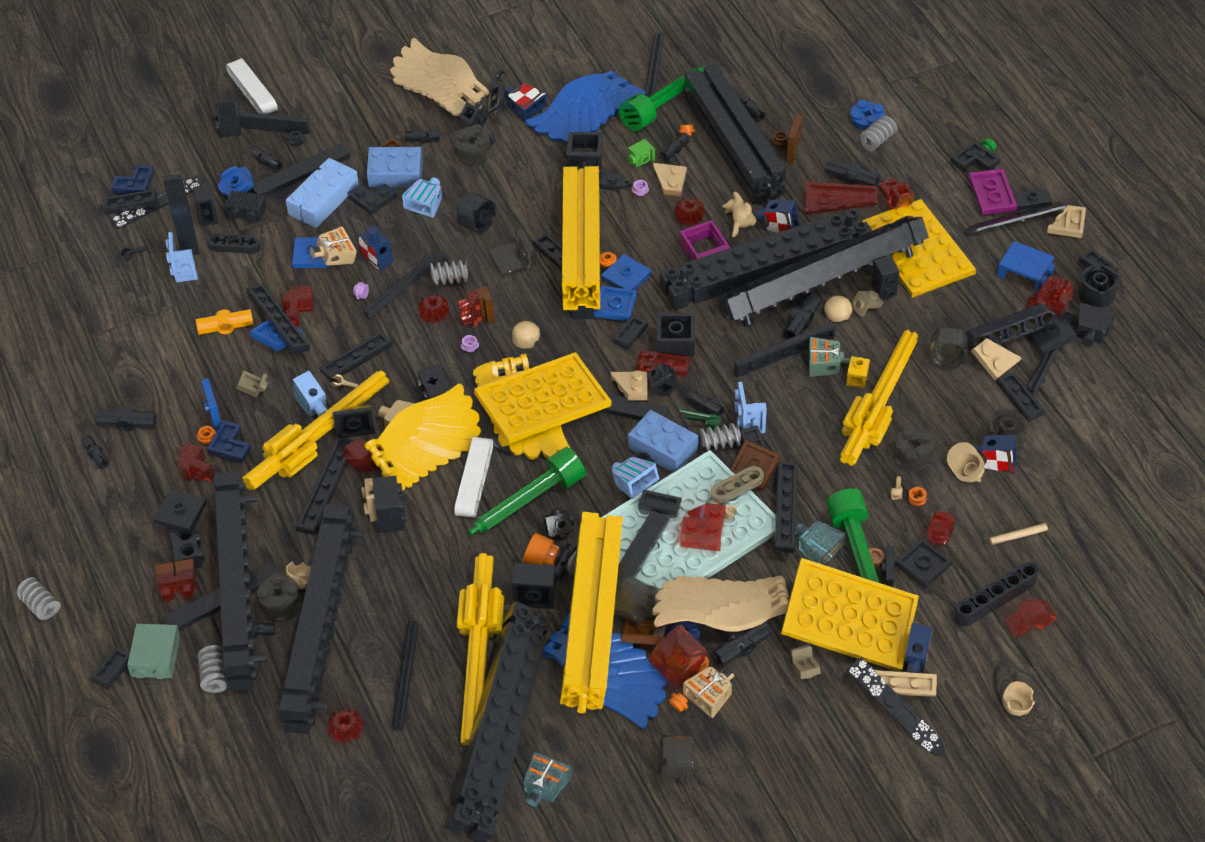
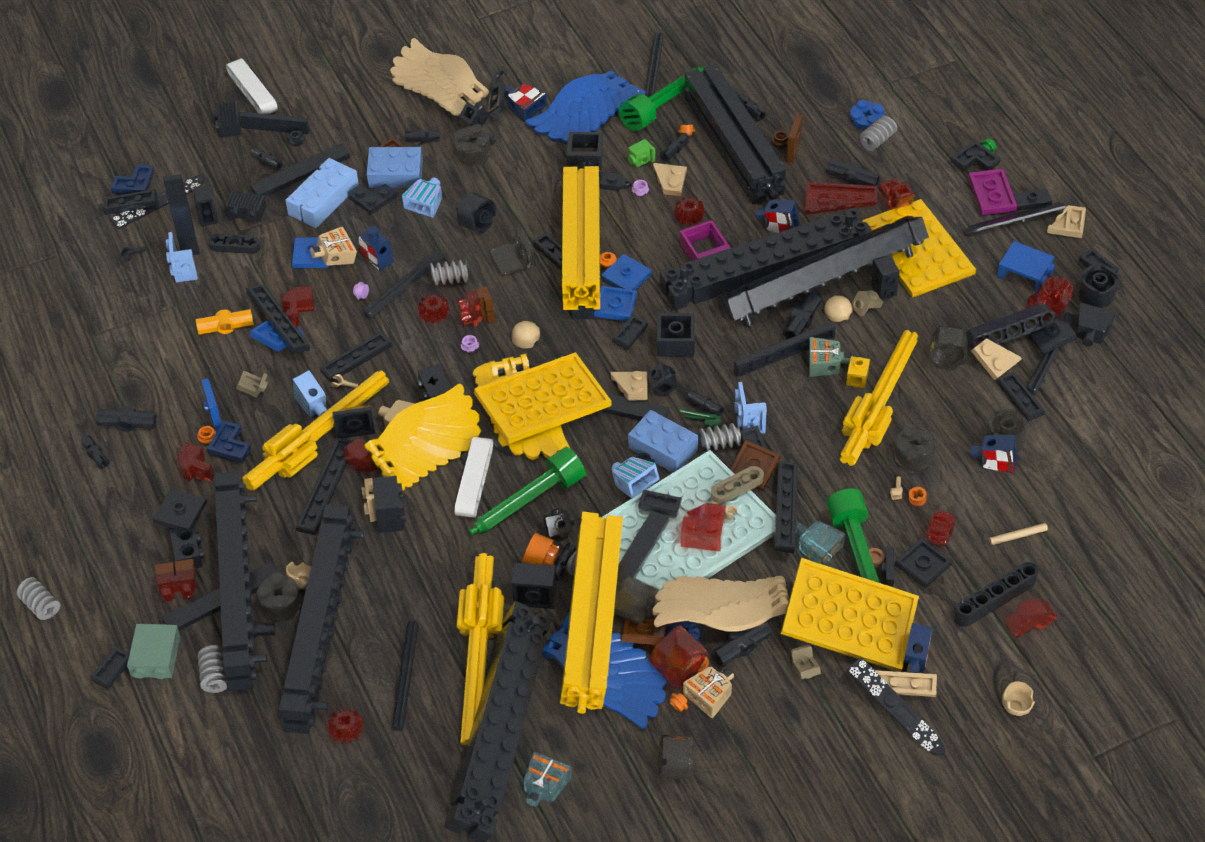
(242, 175): blue plate -> none
(678, 363): clear red plate -> none
(741, 213): tan animal -> none
(966, 462): tan piece -> none

